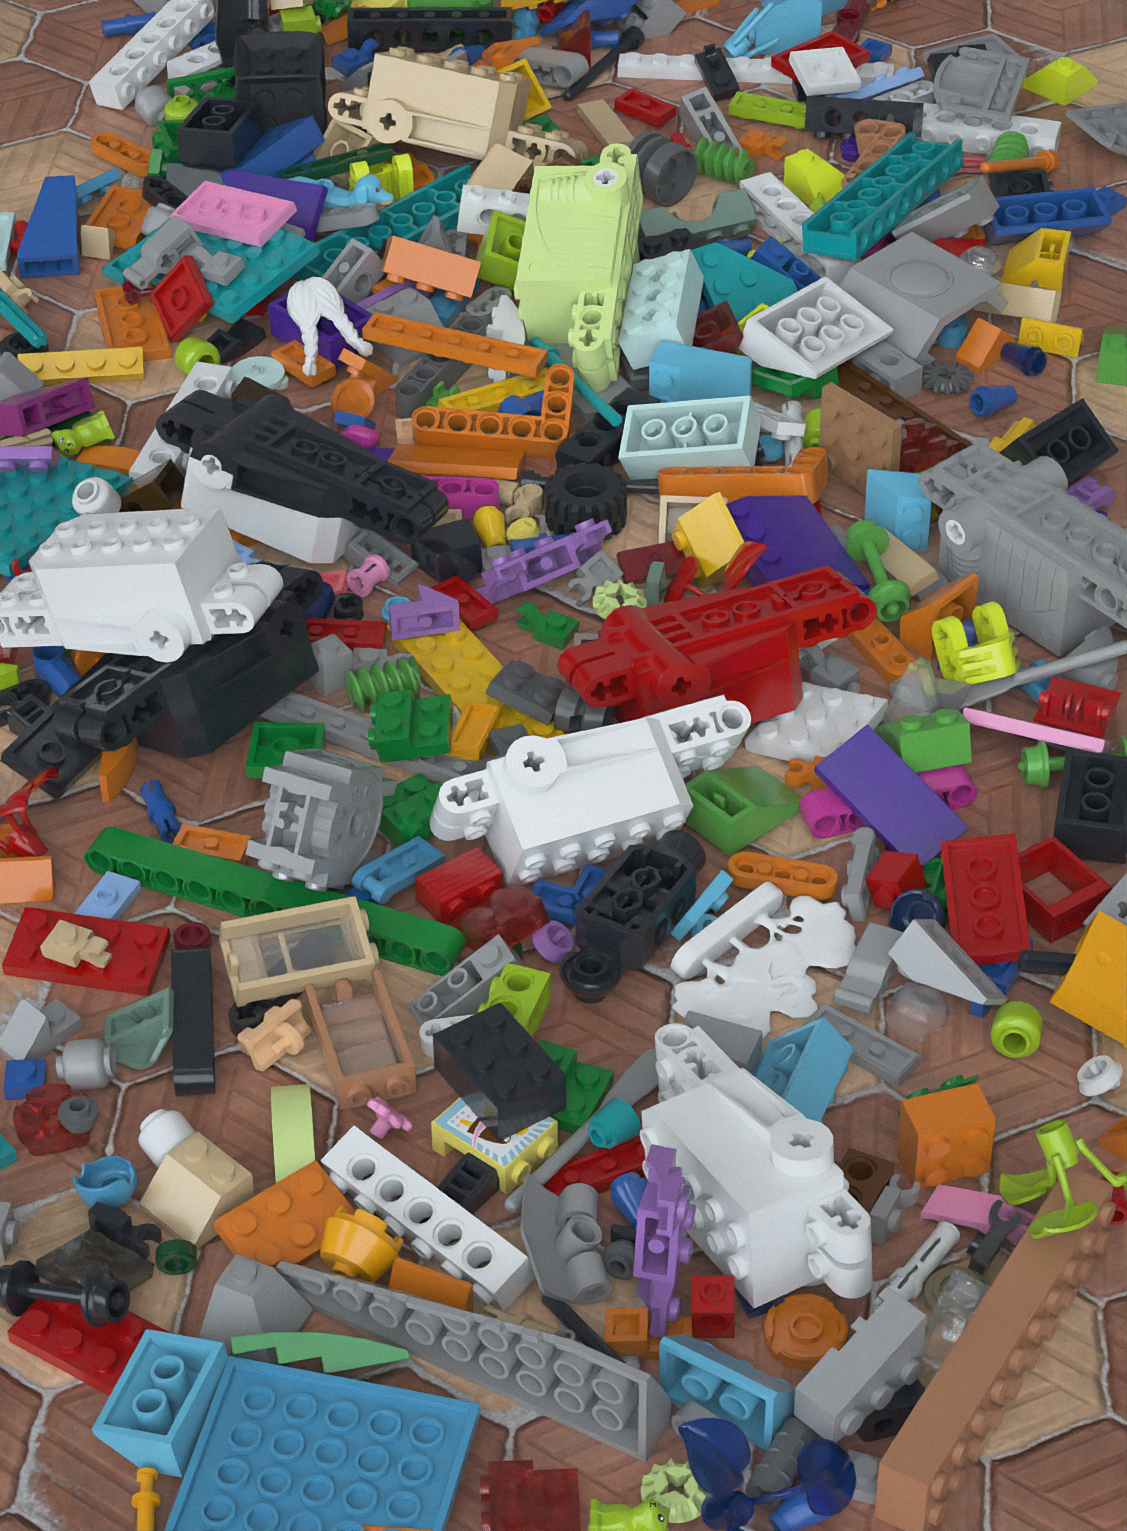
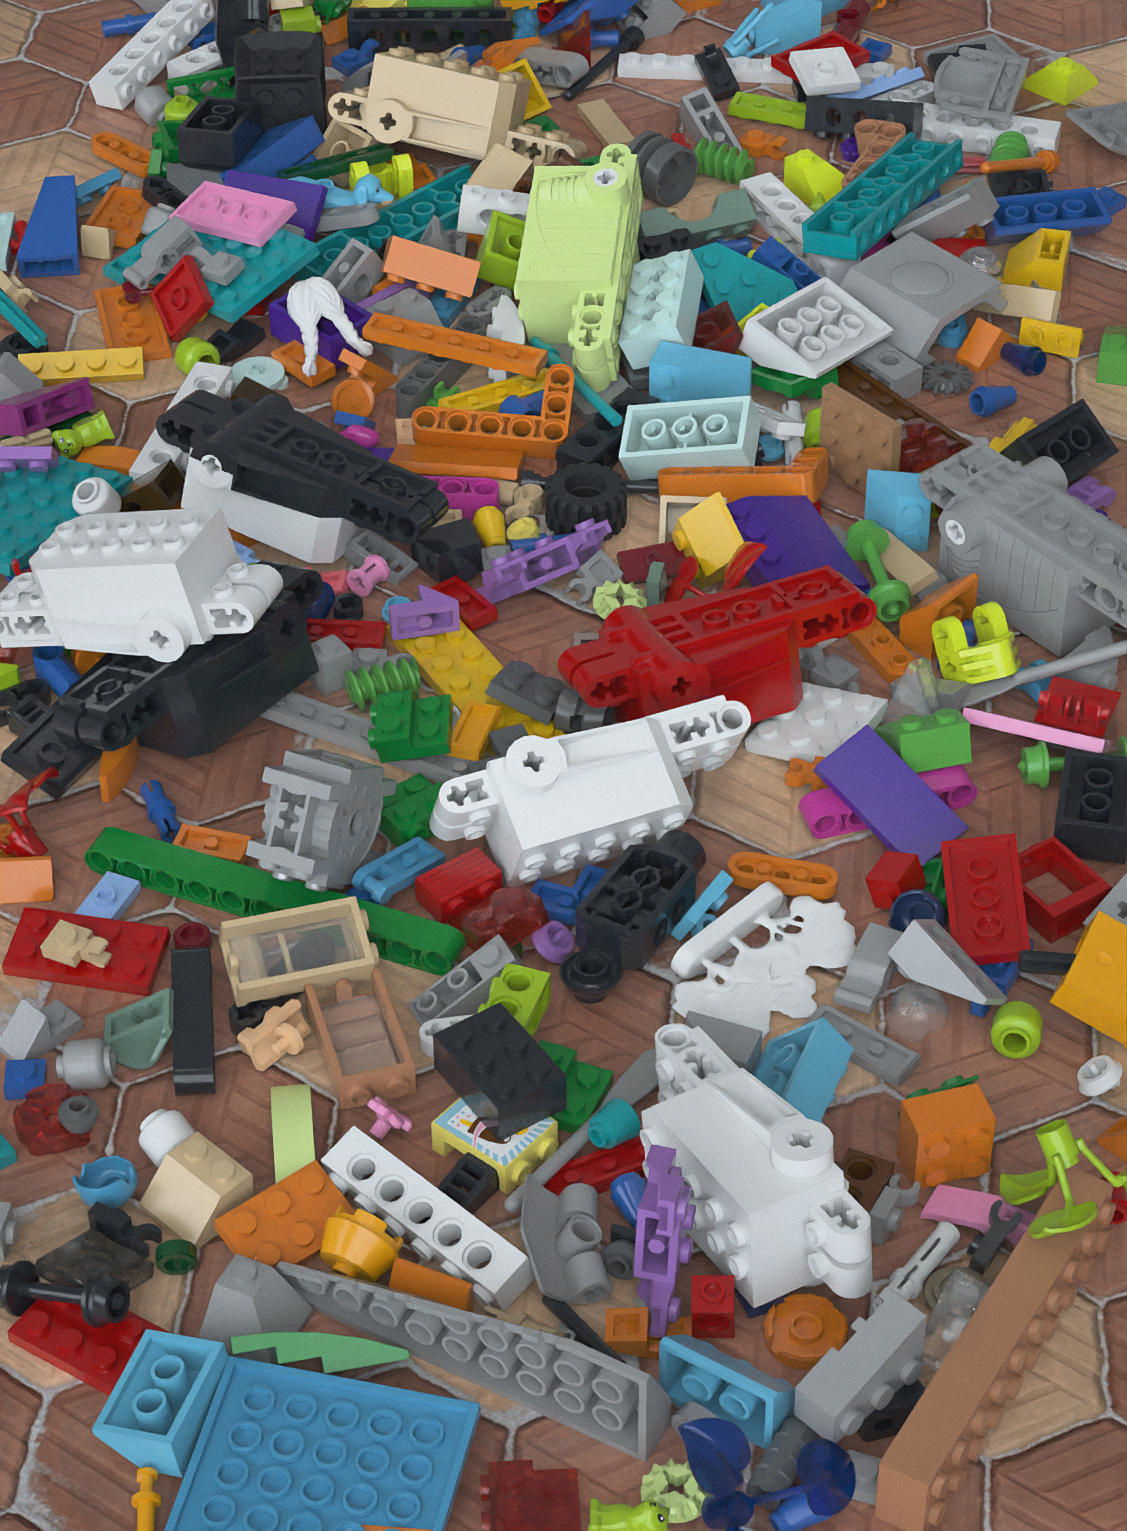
(273, 739): green plate -> none
(550, 628): green plate -> none
(645, 107): red plate -> none
(738, 805): bright green slope -> none
(856, 892): light grey hinge -> none

